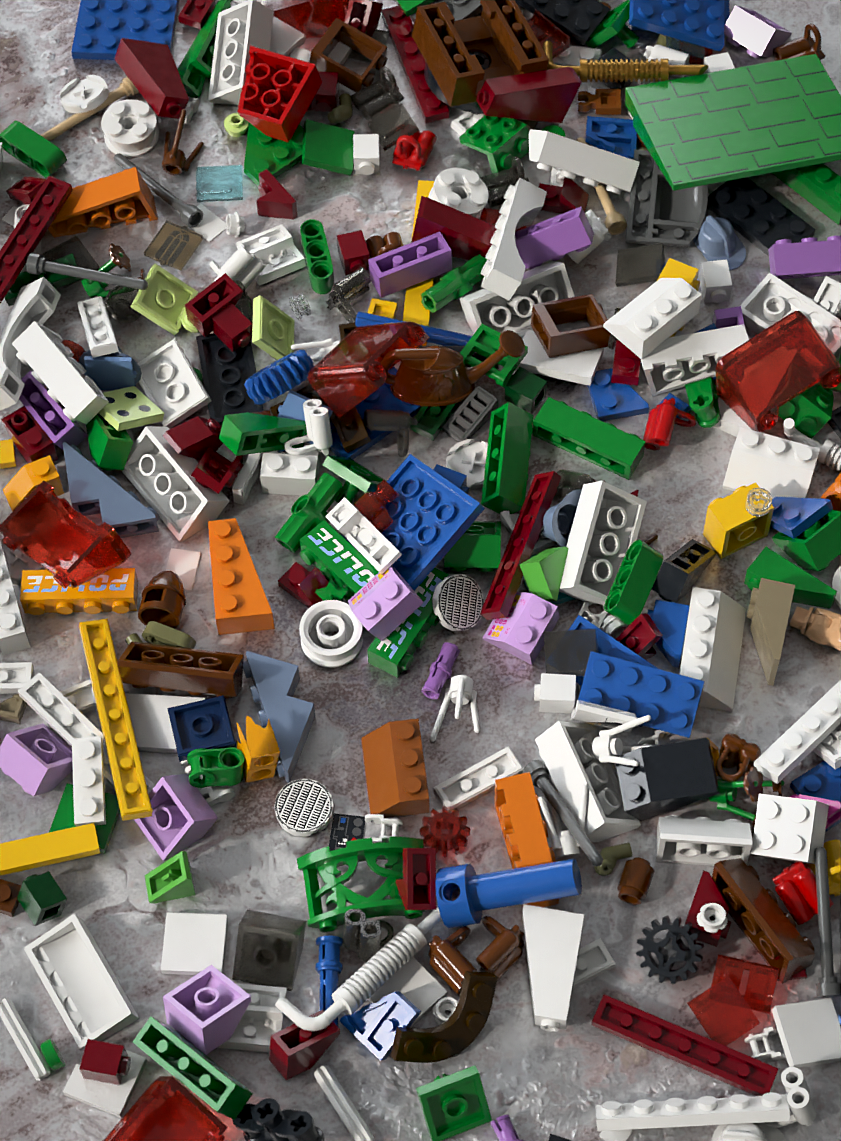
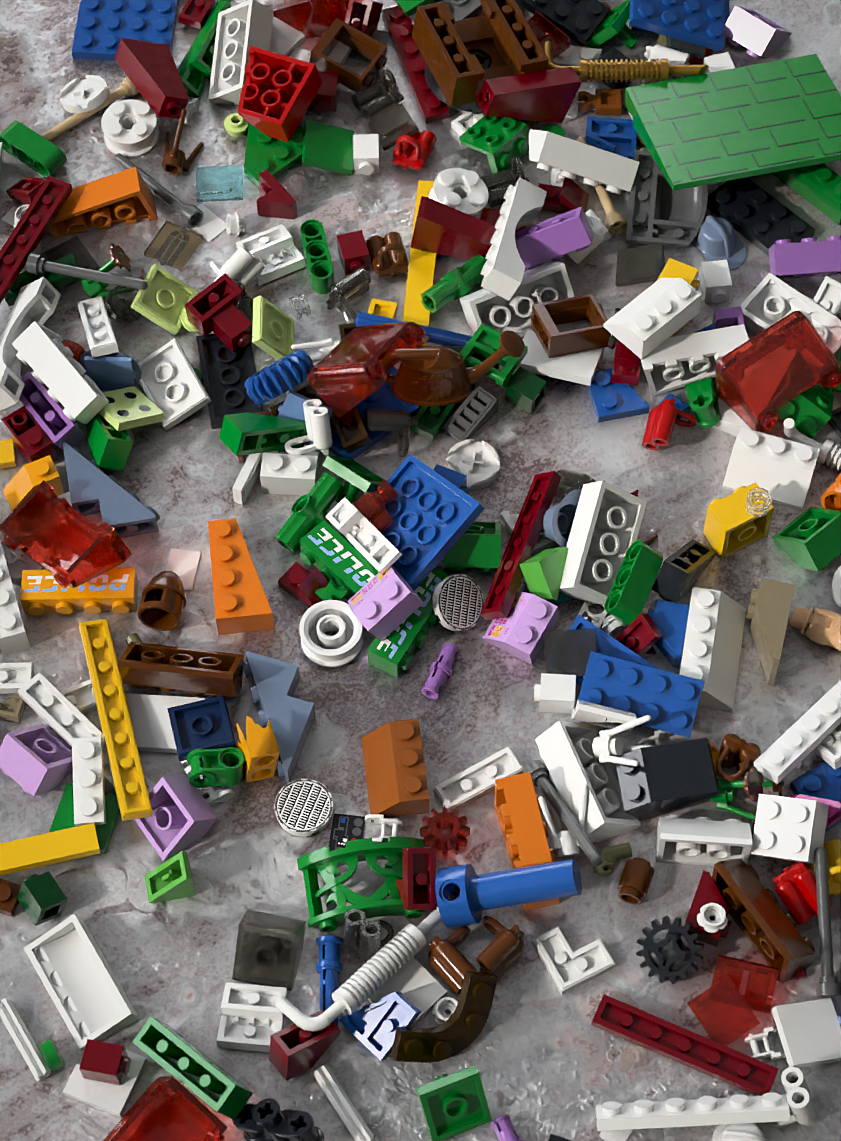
(159, 633): olive beam -> none
(168, 487): white slope -> none
(193, 943): white tile -> none
(195, 437): dark red slope -> none
(206, 1009): lavender slope -> none
(216, 471): dark red bracket -> none
(343, 111): olive arm -> none
(410, 264): medium lavender brick -> none
(459, 693): white plant -> none
(507, 459): green brick -> none
(552, 959): white slope -> none
(588, 438): green brick -> none
(775, 567): green slope -> none
(796, 515): blue wing -> none
(801, 46): reddish brown piece -> none

